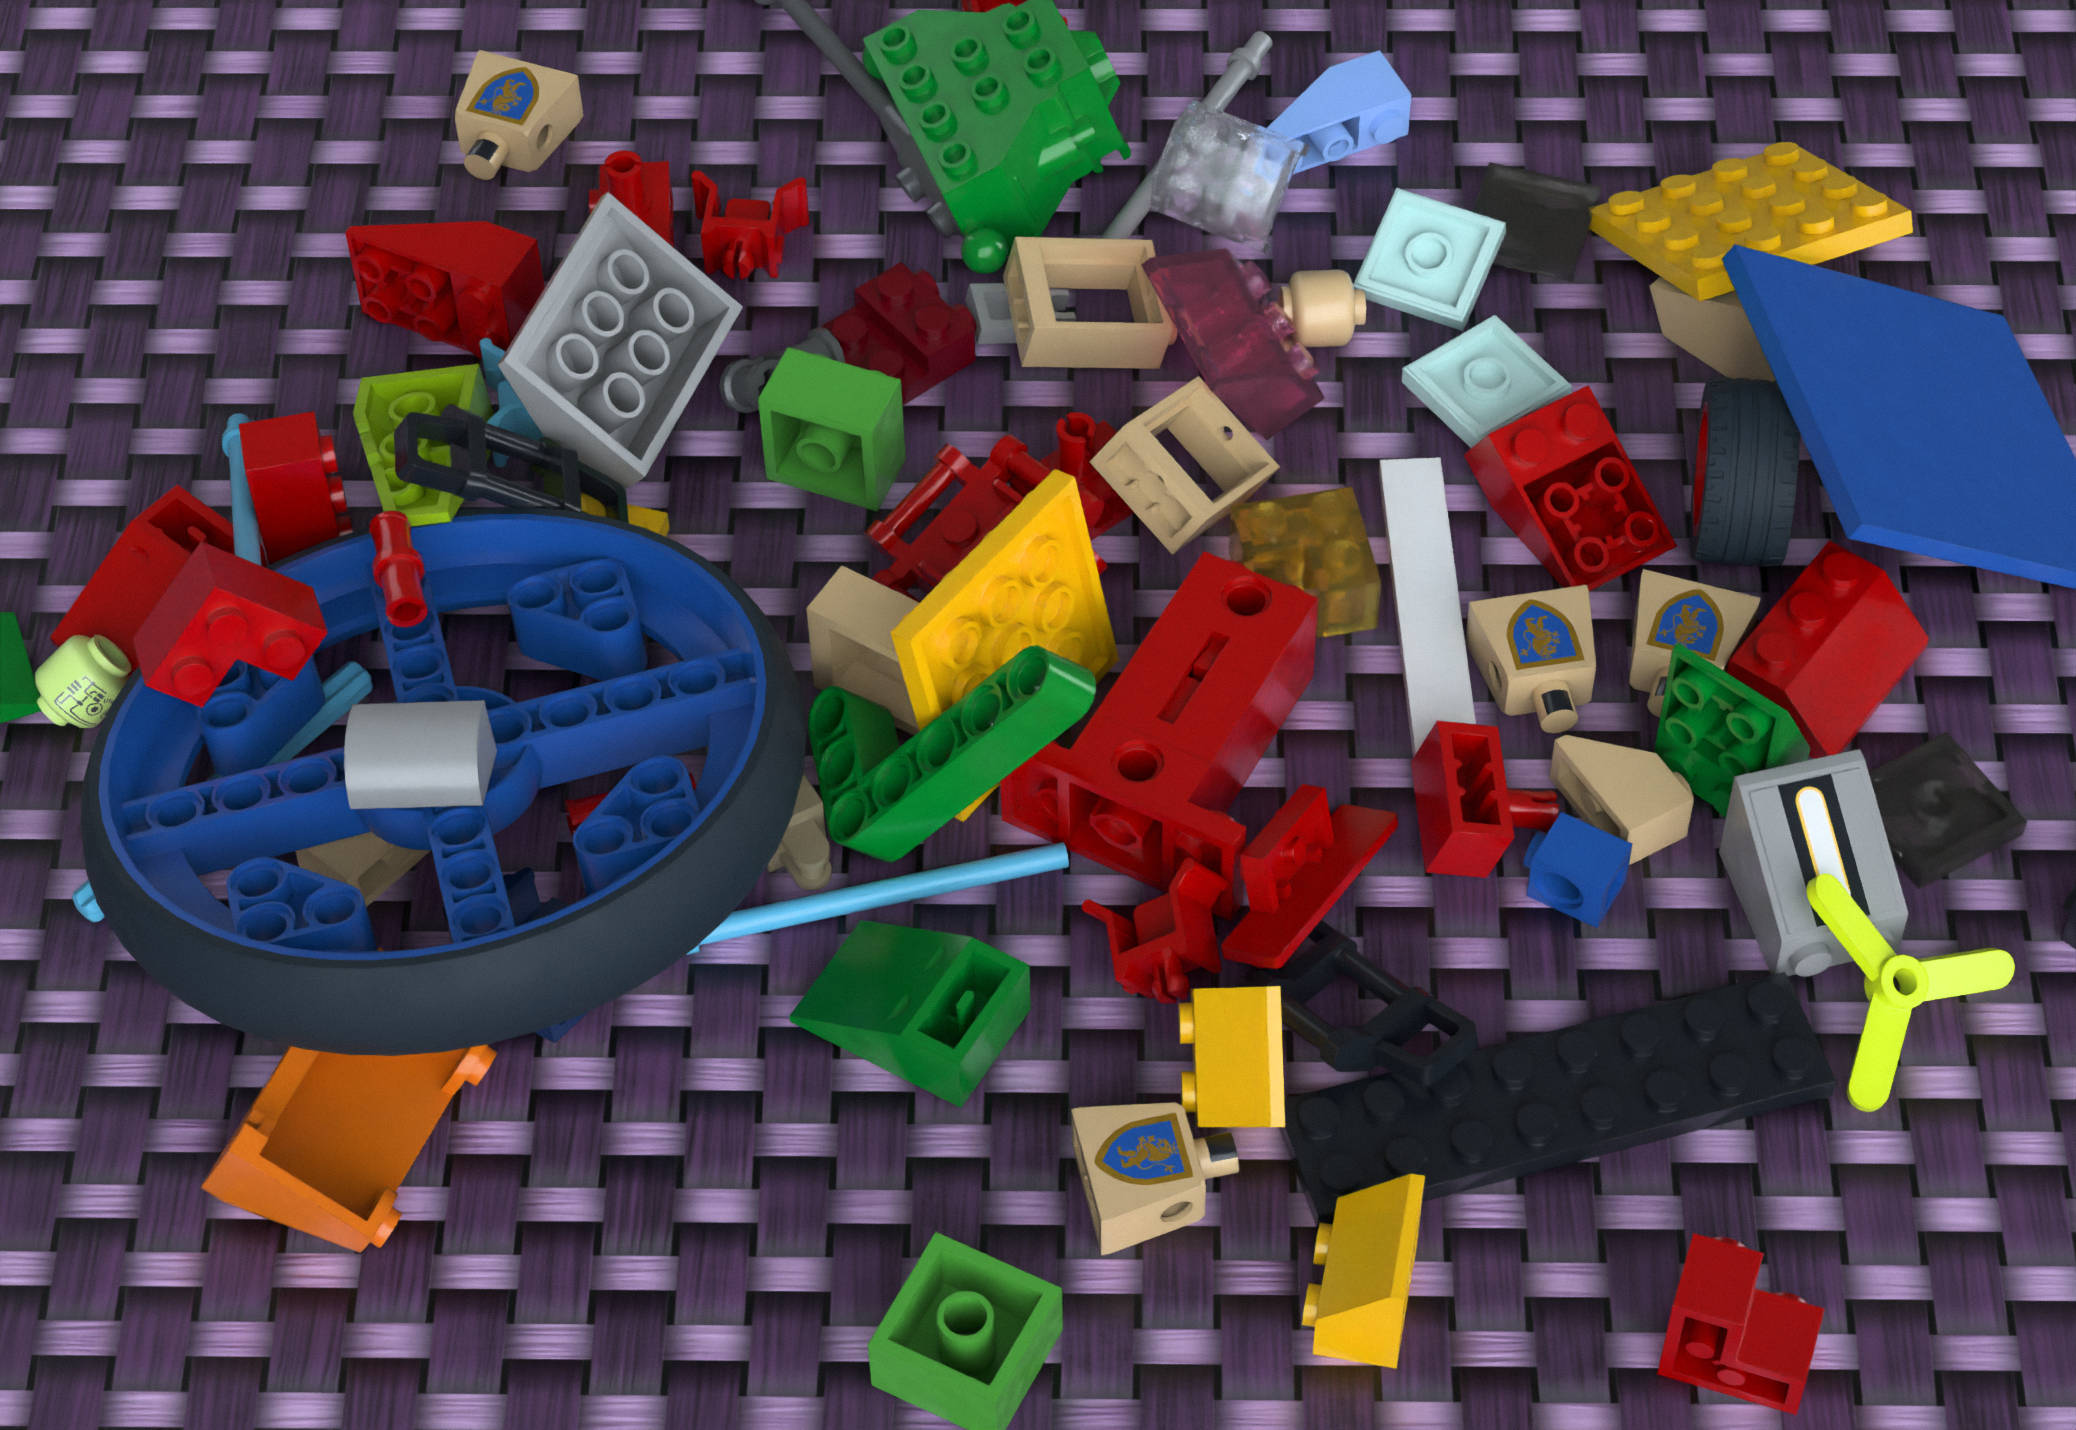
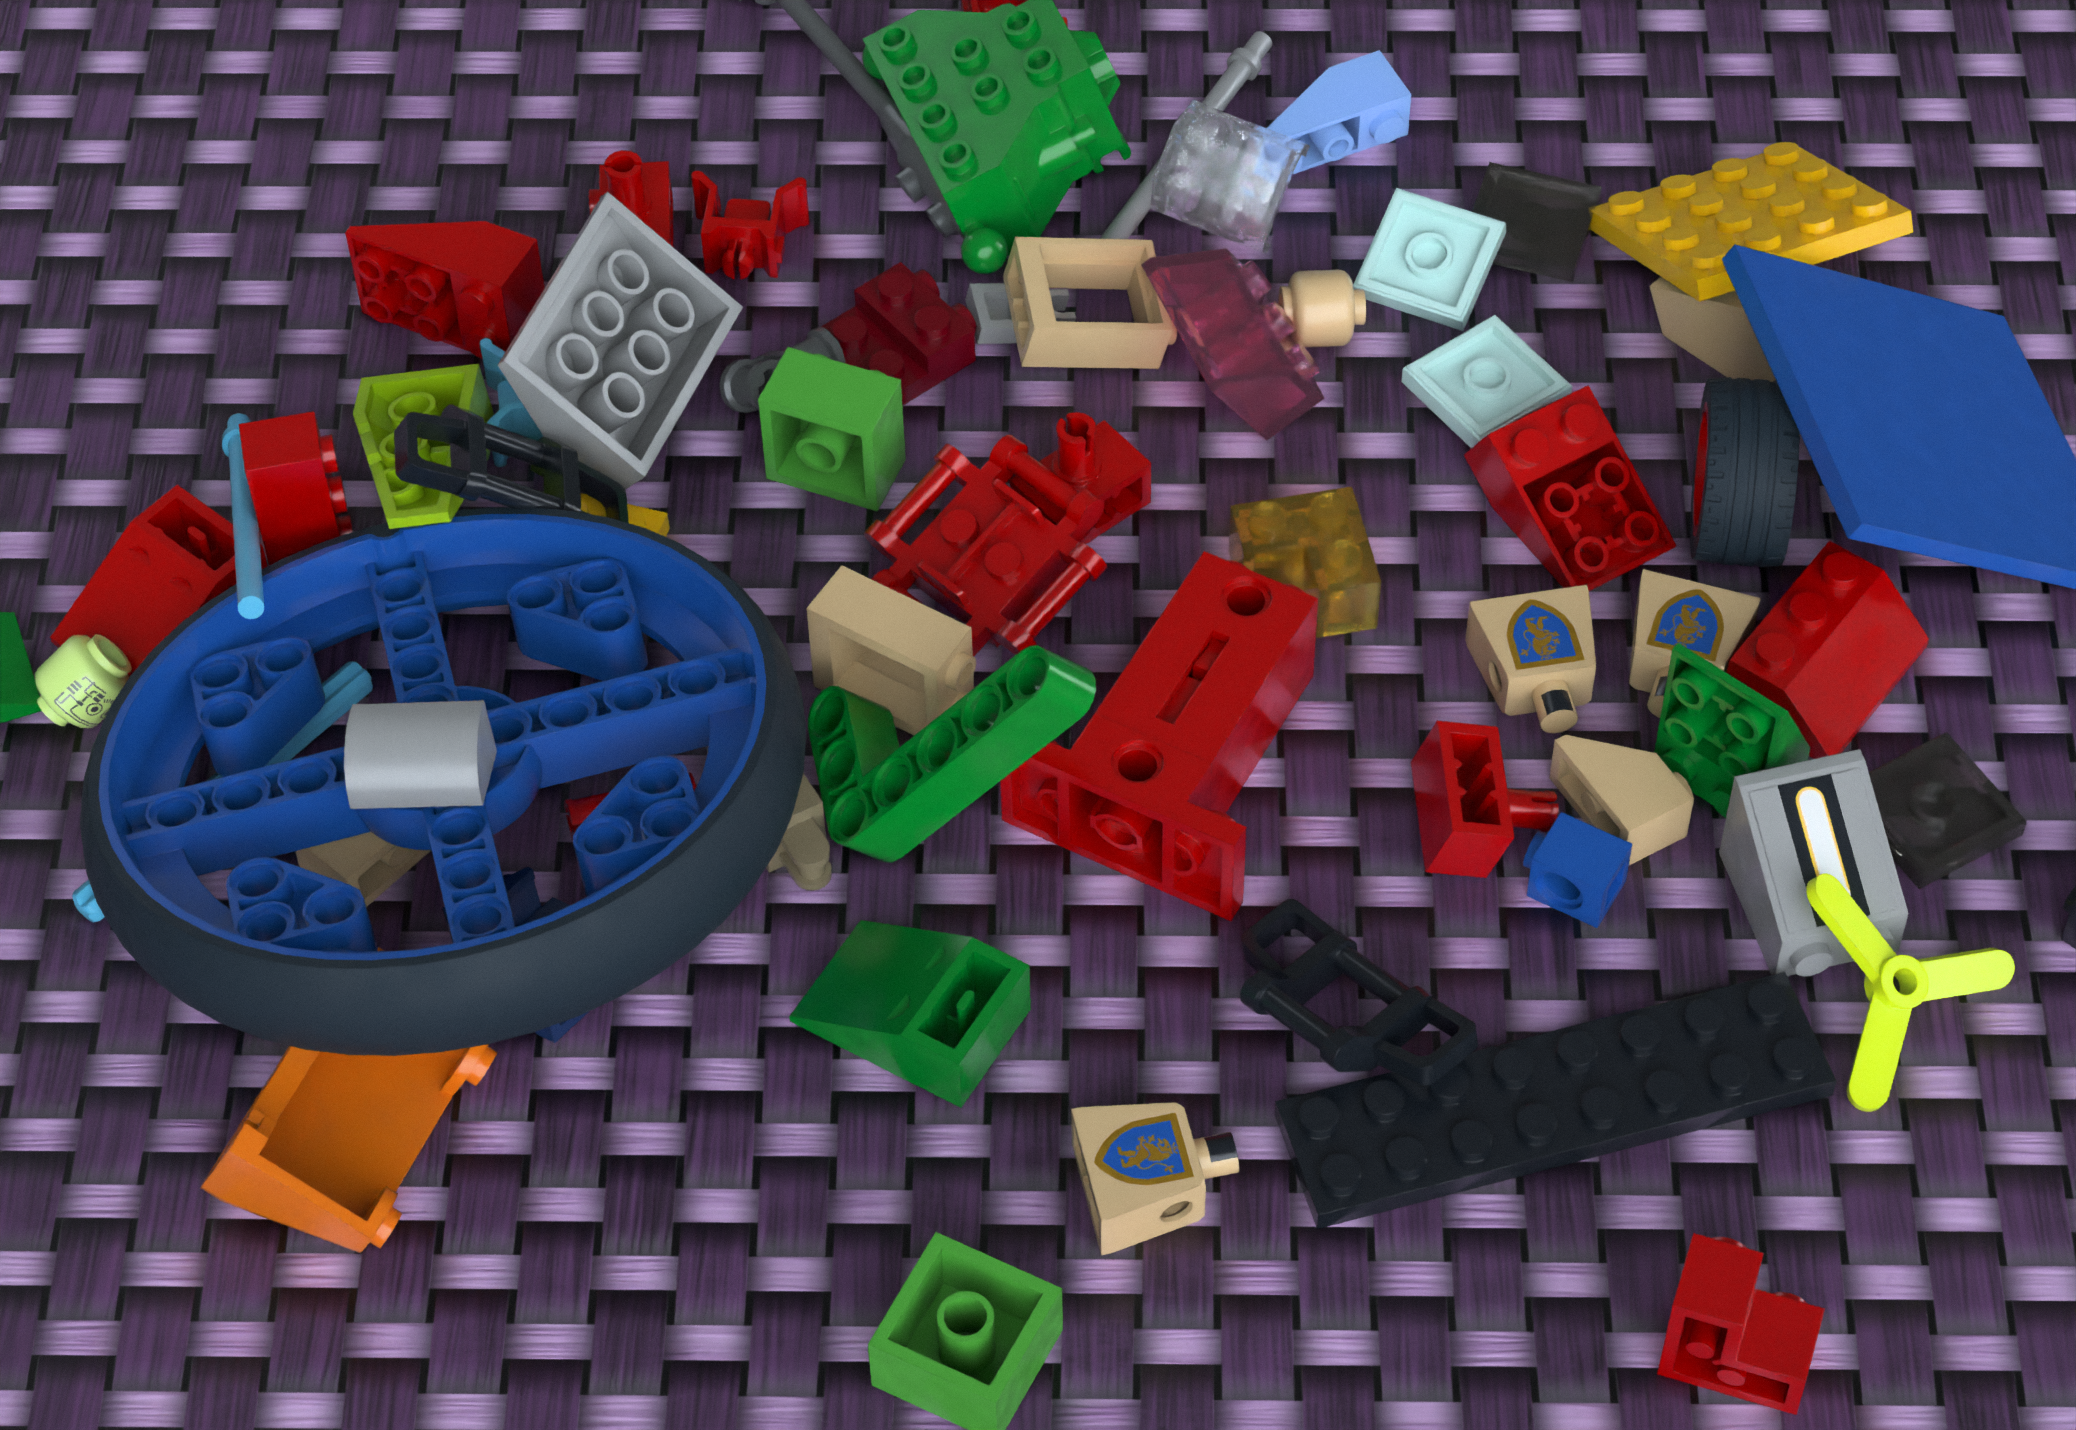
(223, 613): red brick -> none
(398, 569): red pin -> none
(514, 114): tan torso -> none
(889, 892): medium azure bar -> none
(1015, 590): yellow plate -> none
(1159, 486): tan window -> none
(1167, 935): red piece -> none
(1234, 1057): yellow slope -> none
(1300, 871): red bracket -> none
(1366, 1273): yellow slope -> none
(1425, 595): white tile -> none

